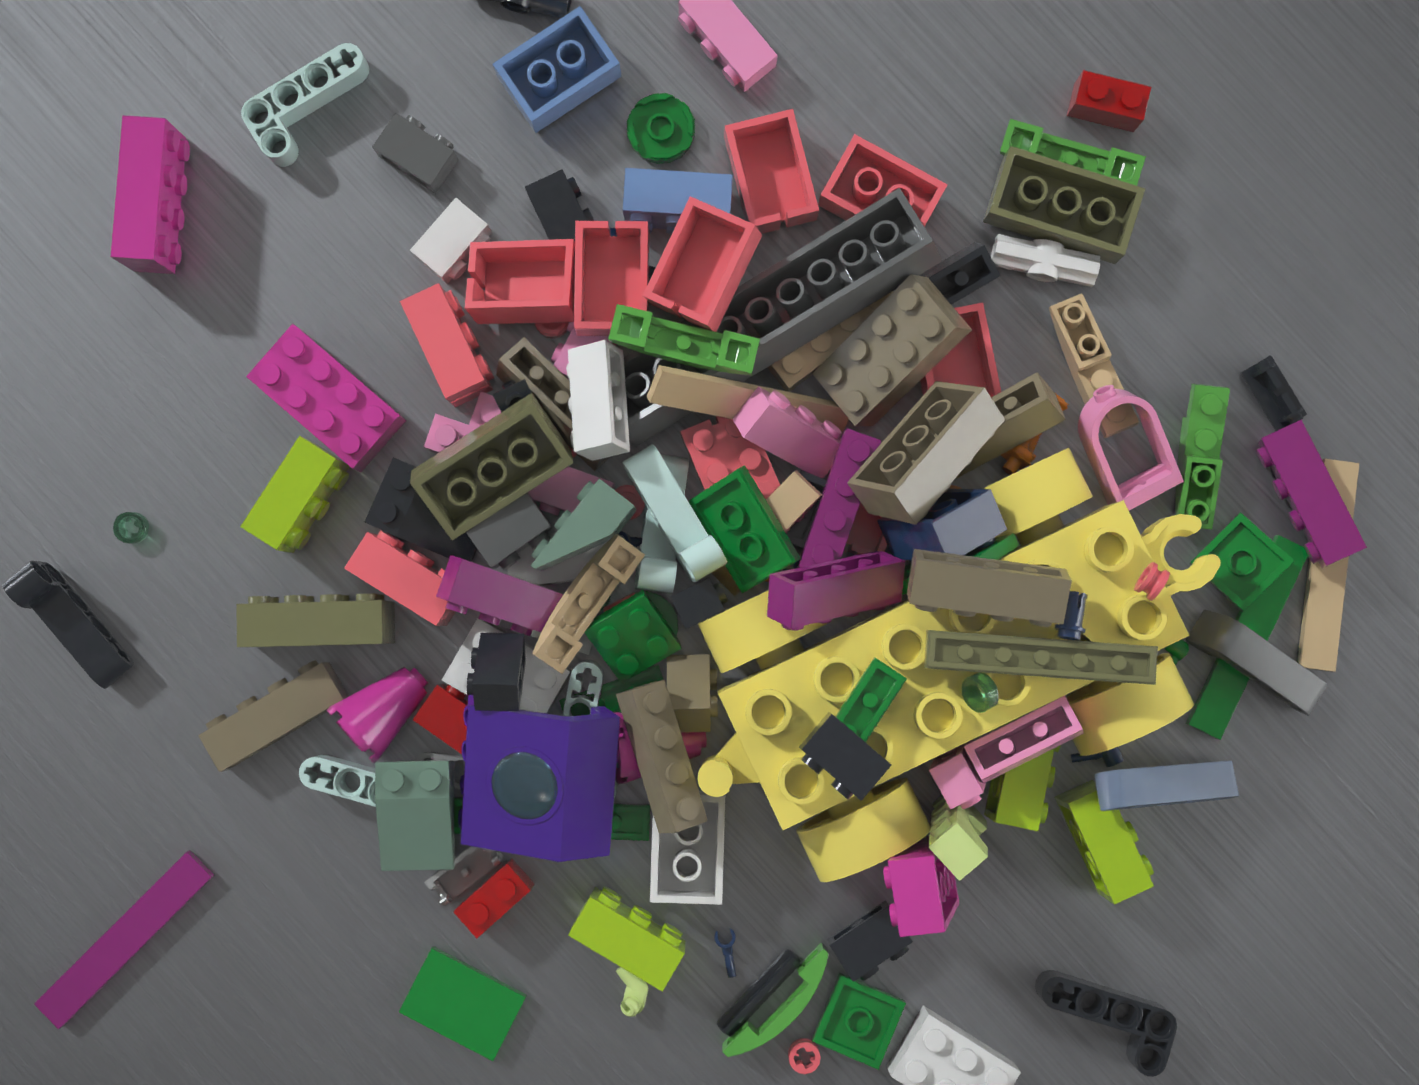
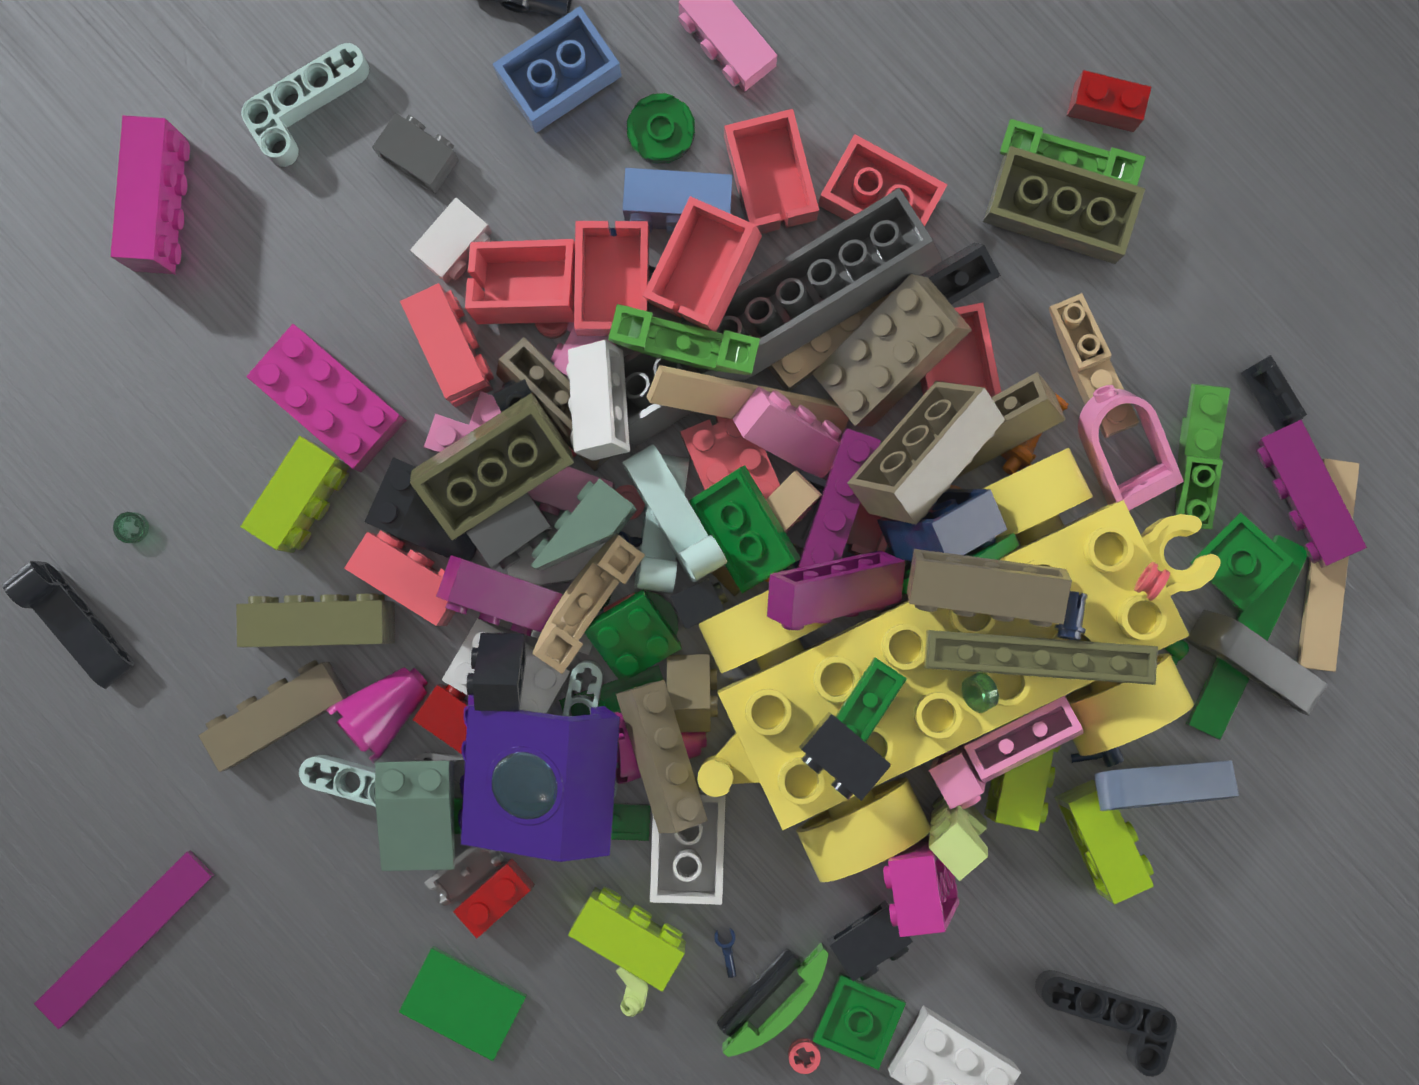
(557, 205): black brick -> none
(1045, 260): white piece -> none

